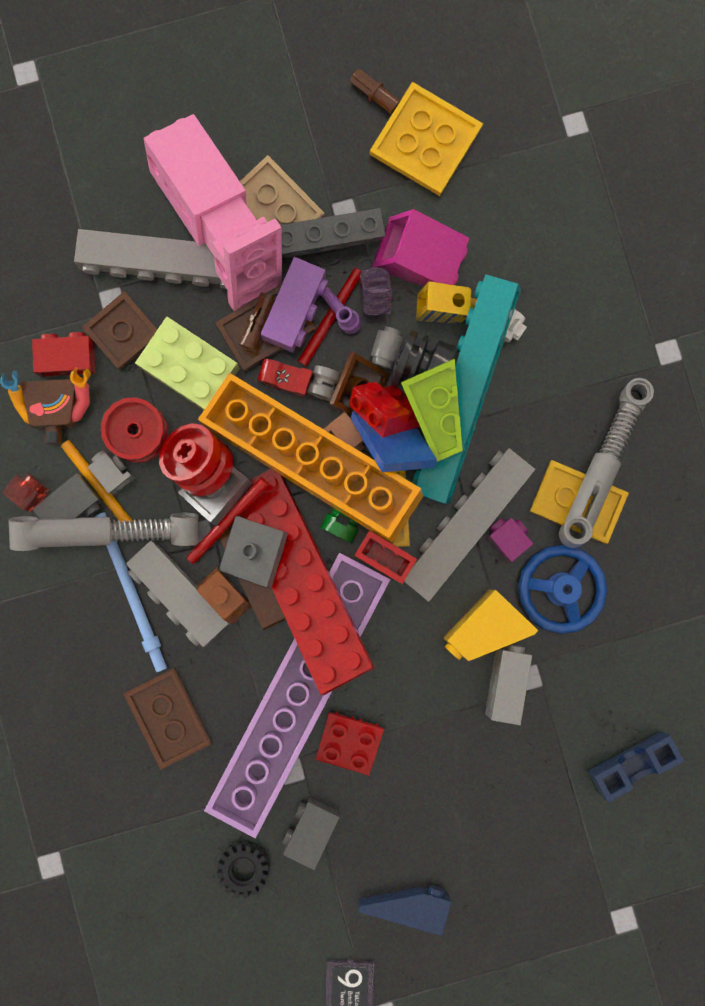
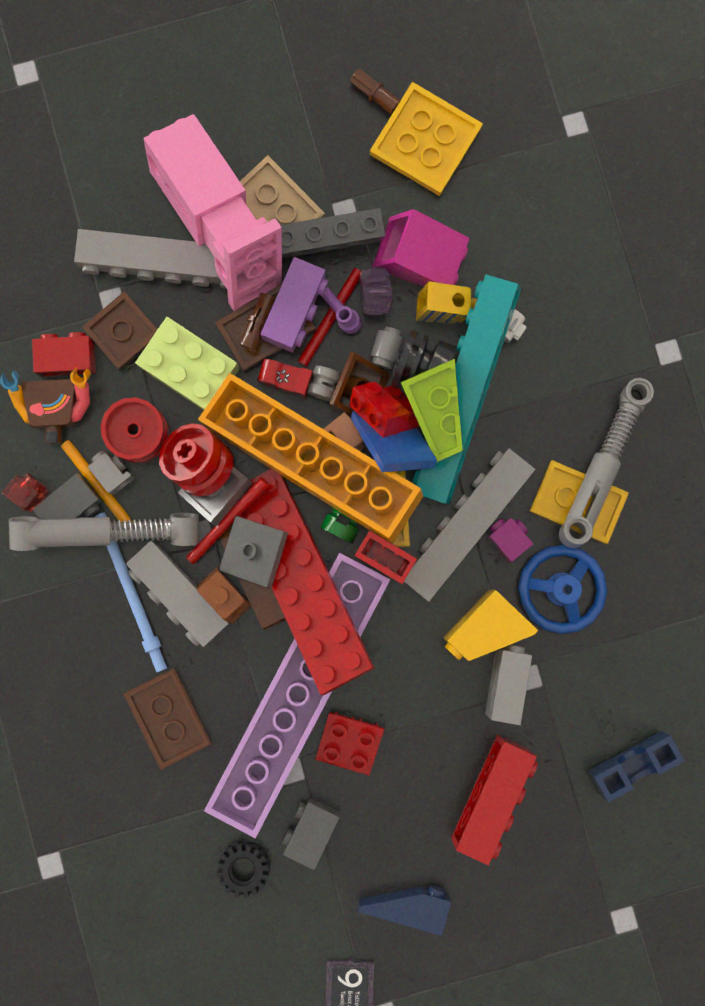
(493, 800): none -> red brick

